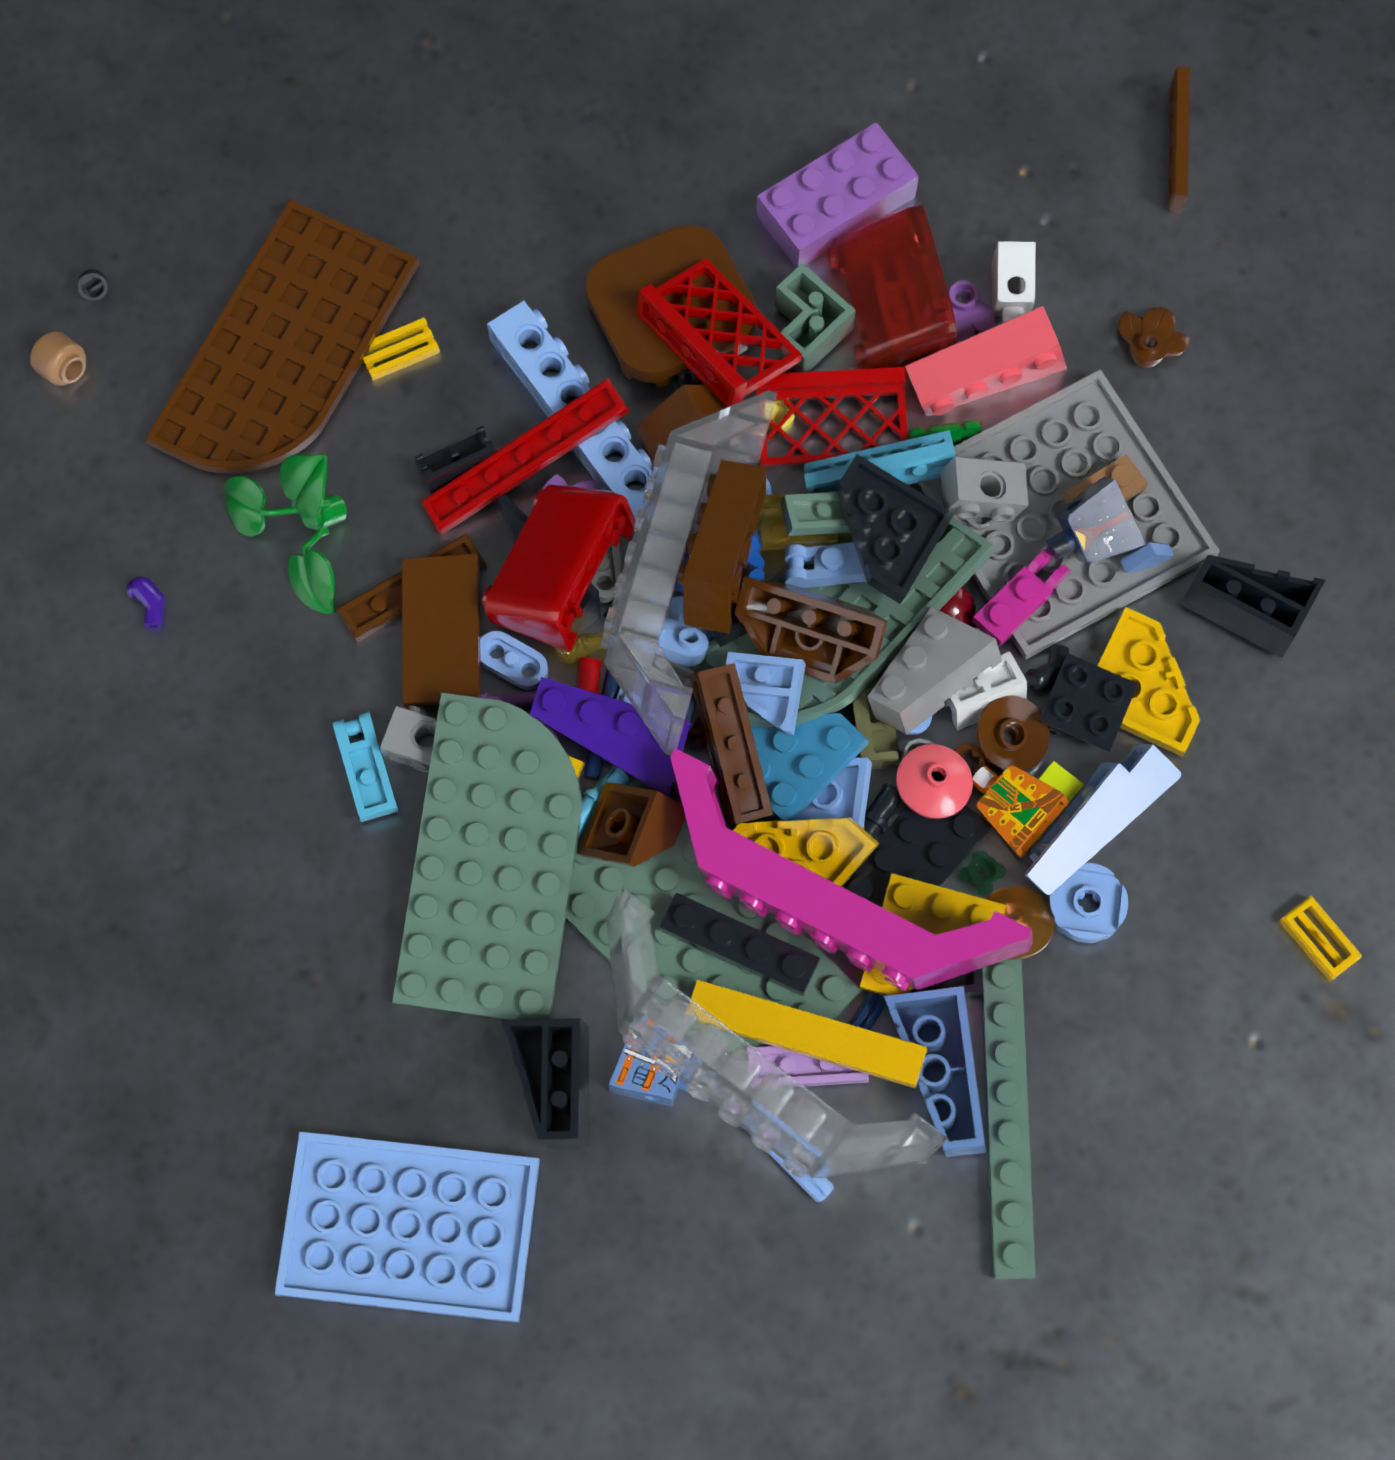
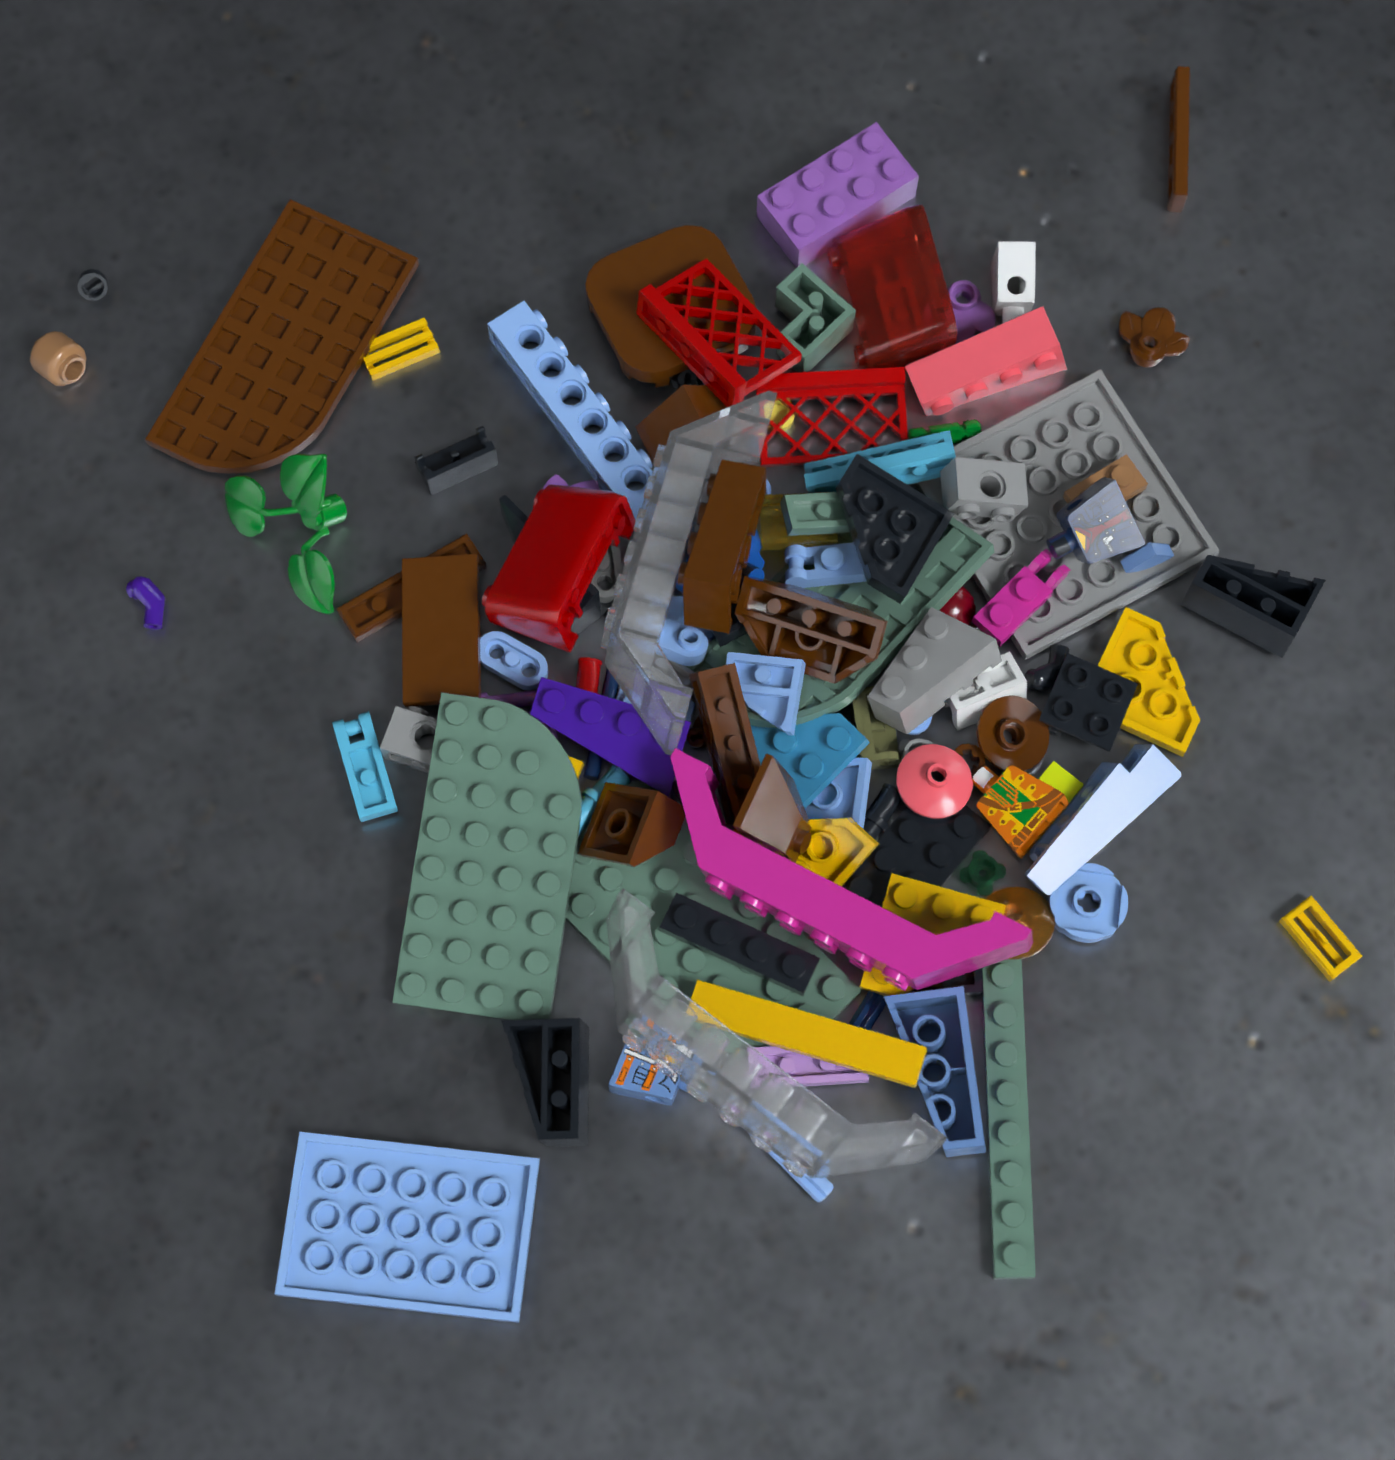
(525, 456): red tile -> none
(583, 647): clear yellow arm -> none
(774, 812): none -> slope

